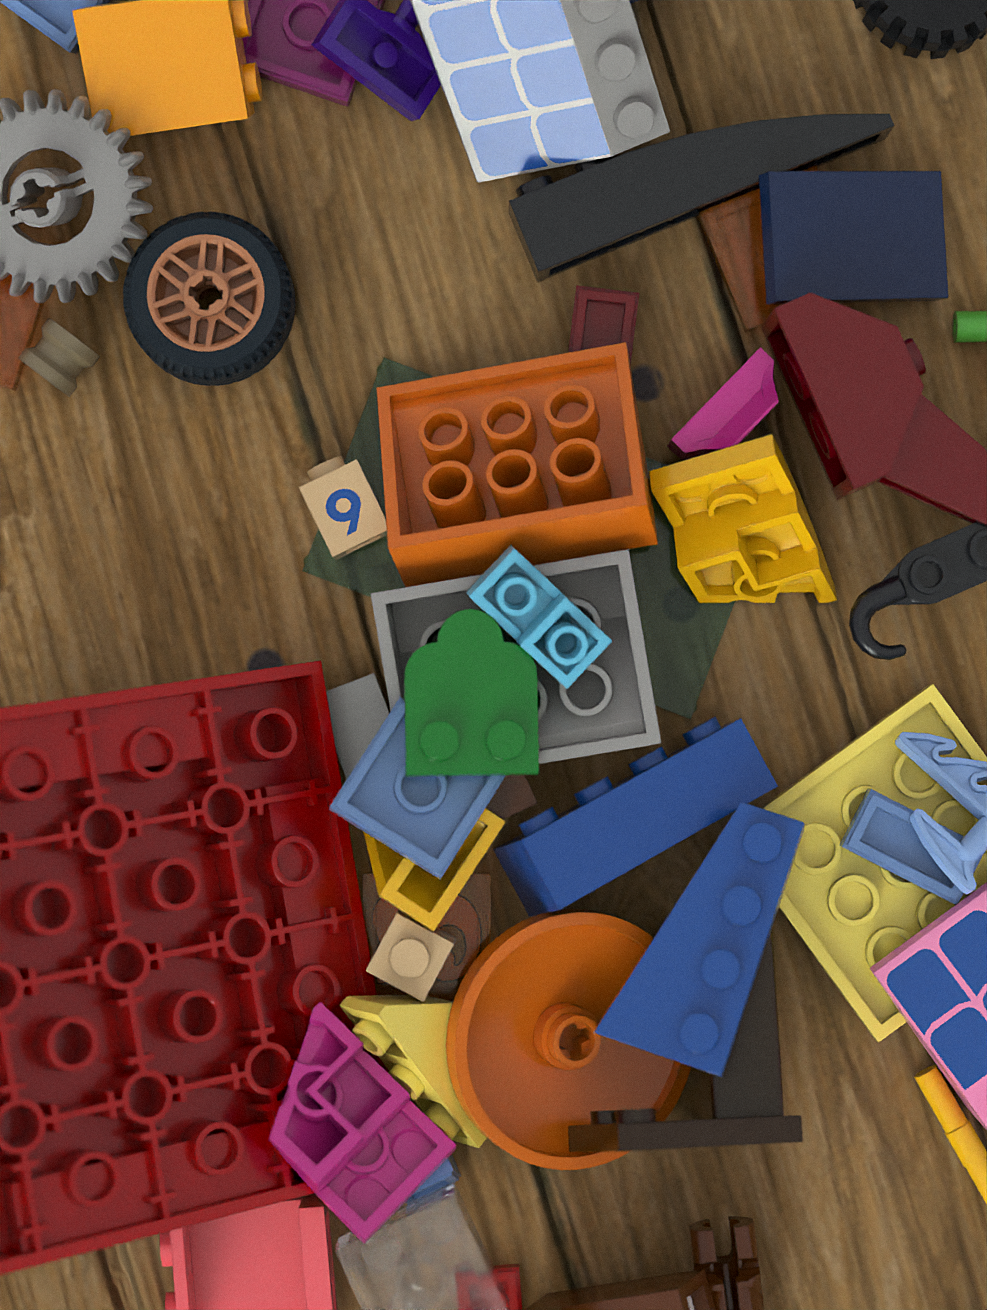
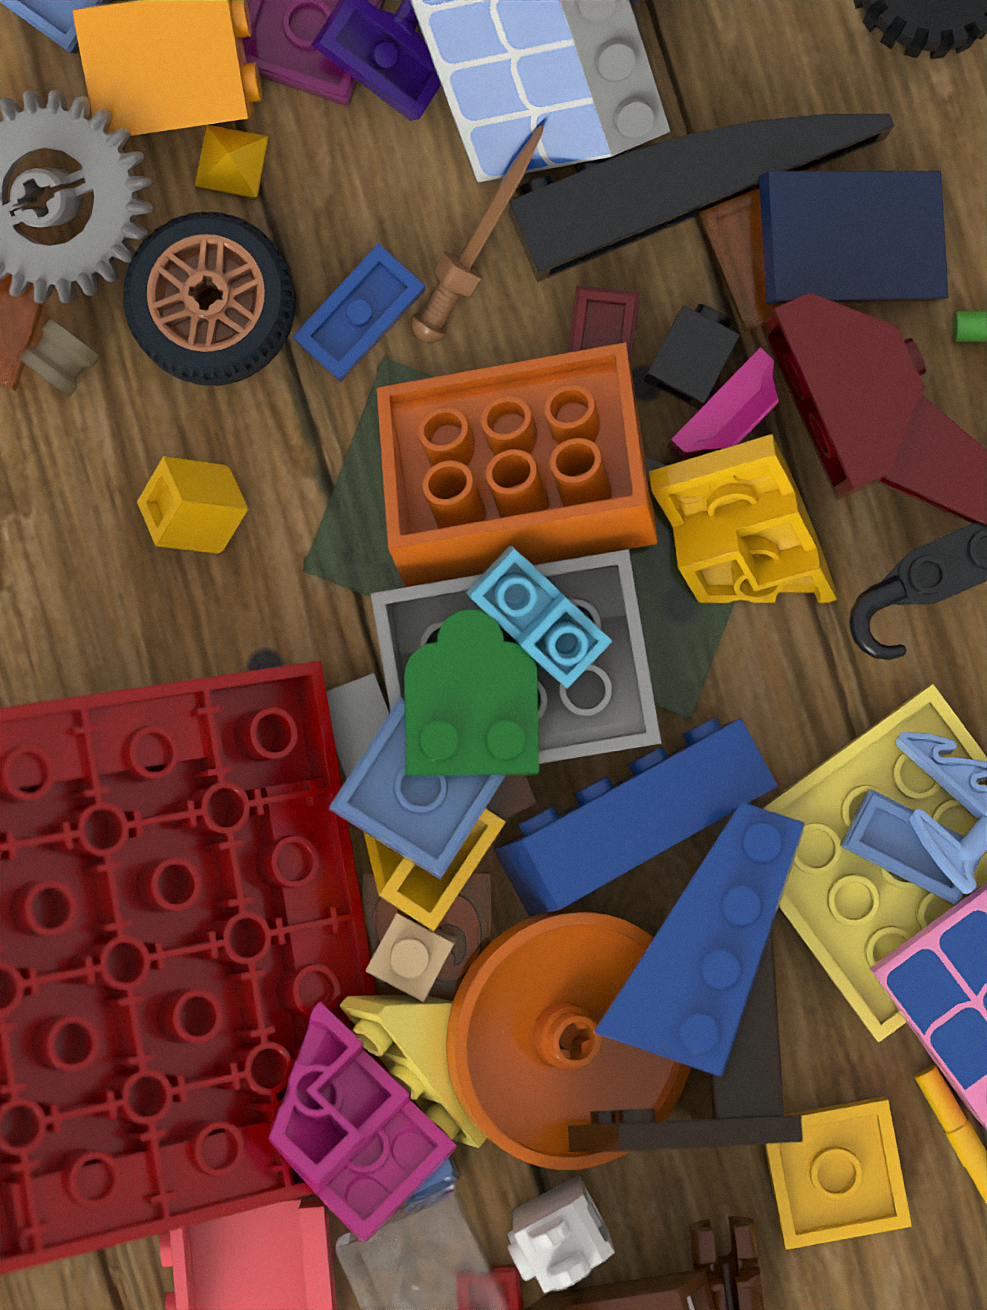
(192, 505): none -> yellow panel
(231, 162): none -> yellow slope
(343, 506): tan brick -> none
(359, 312): none -> blue plate
(458, 274): none -> medium nougat sword
(559, 1236): none -> white hinge
(693, 355): none -> black brick
(841, 1176): none -> yellow plate

